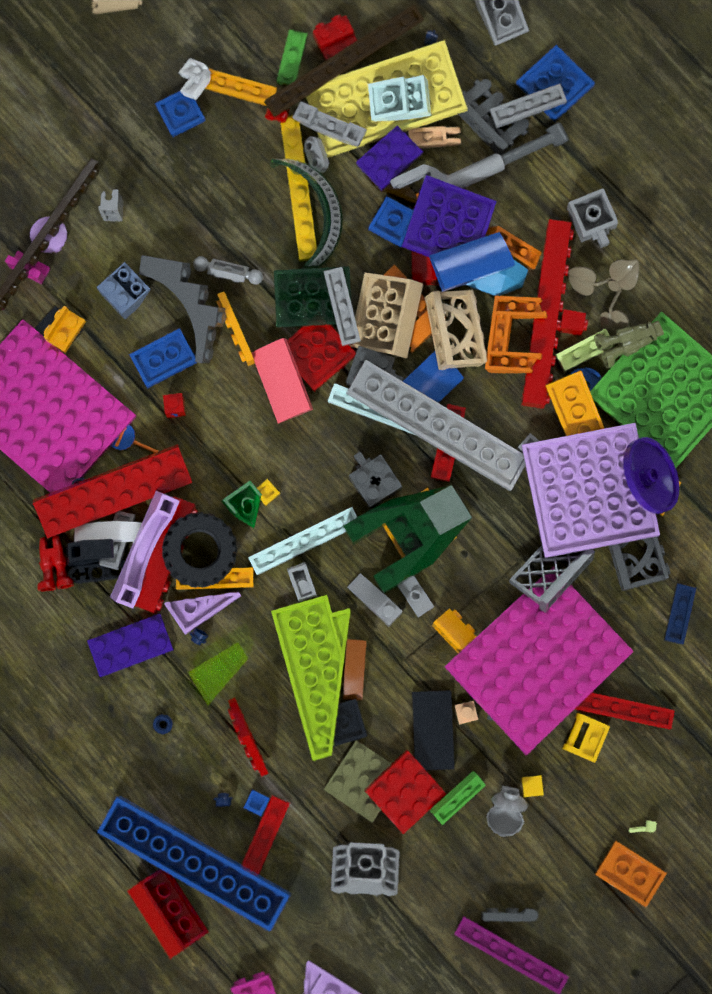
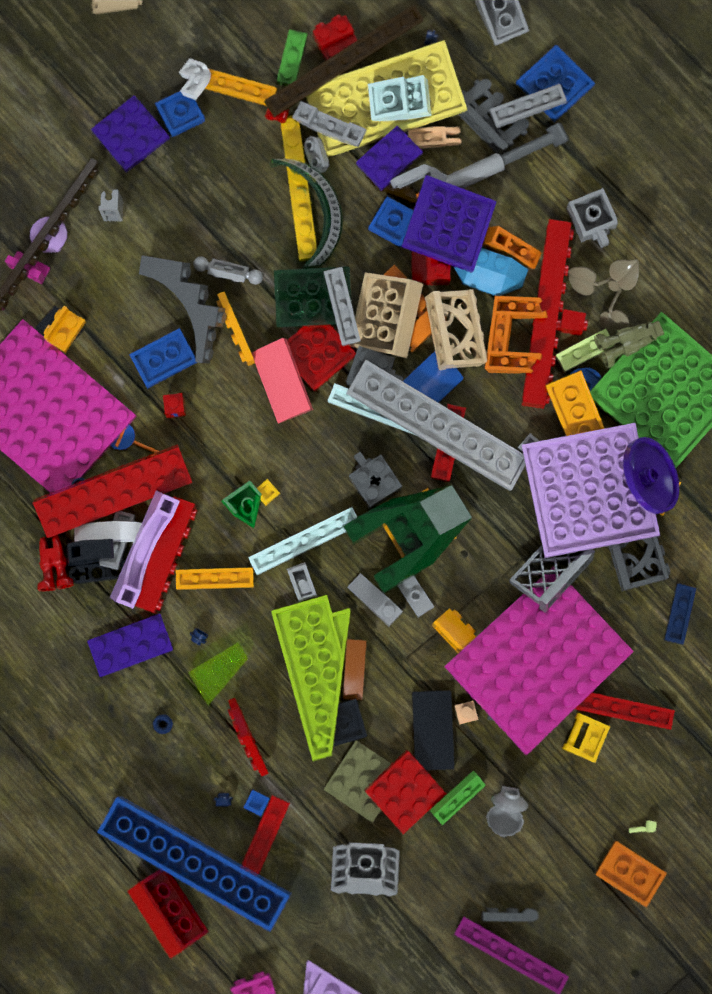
(124, 290): sand blue slope -> none
(130, 133): none -> dark purple plate
(193, 612): lavender wing -> none
(199, 523): black tyre -> none
(471, 261): blue slope -> none
(532, 786): yellow tile -> none

